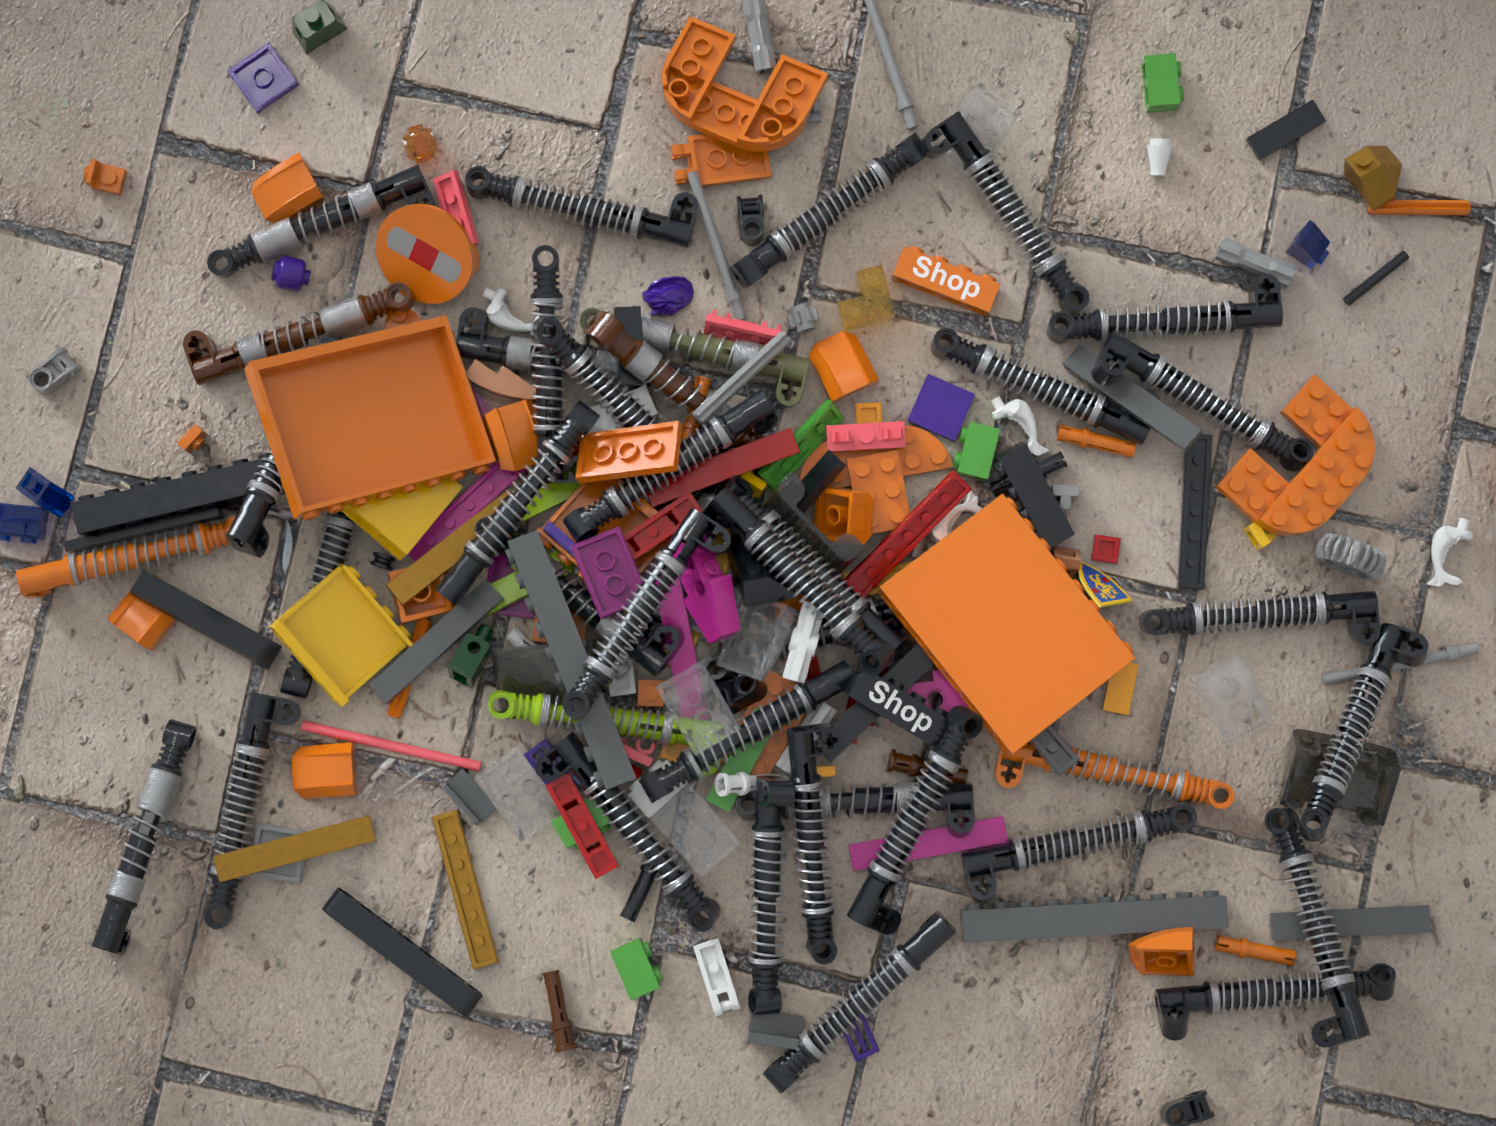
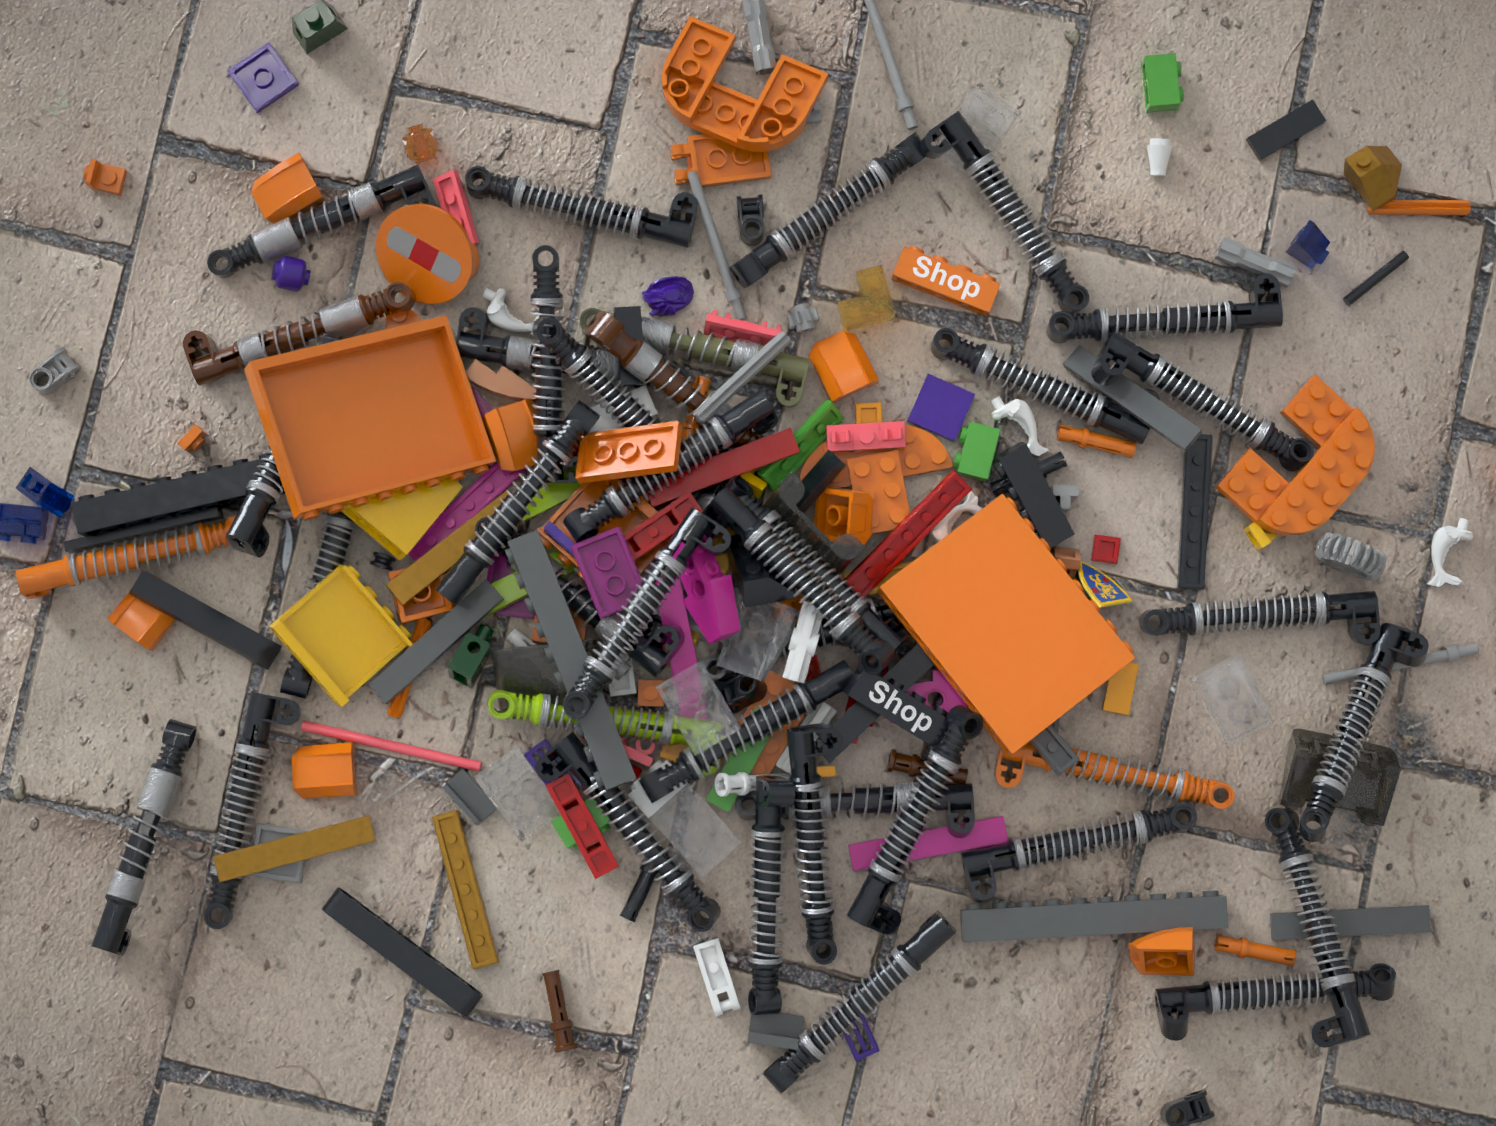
(636, 968): bright green brick -> none

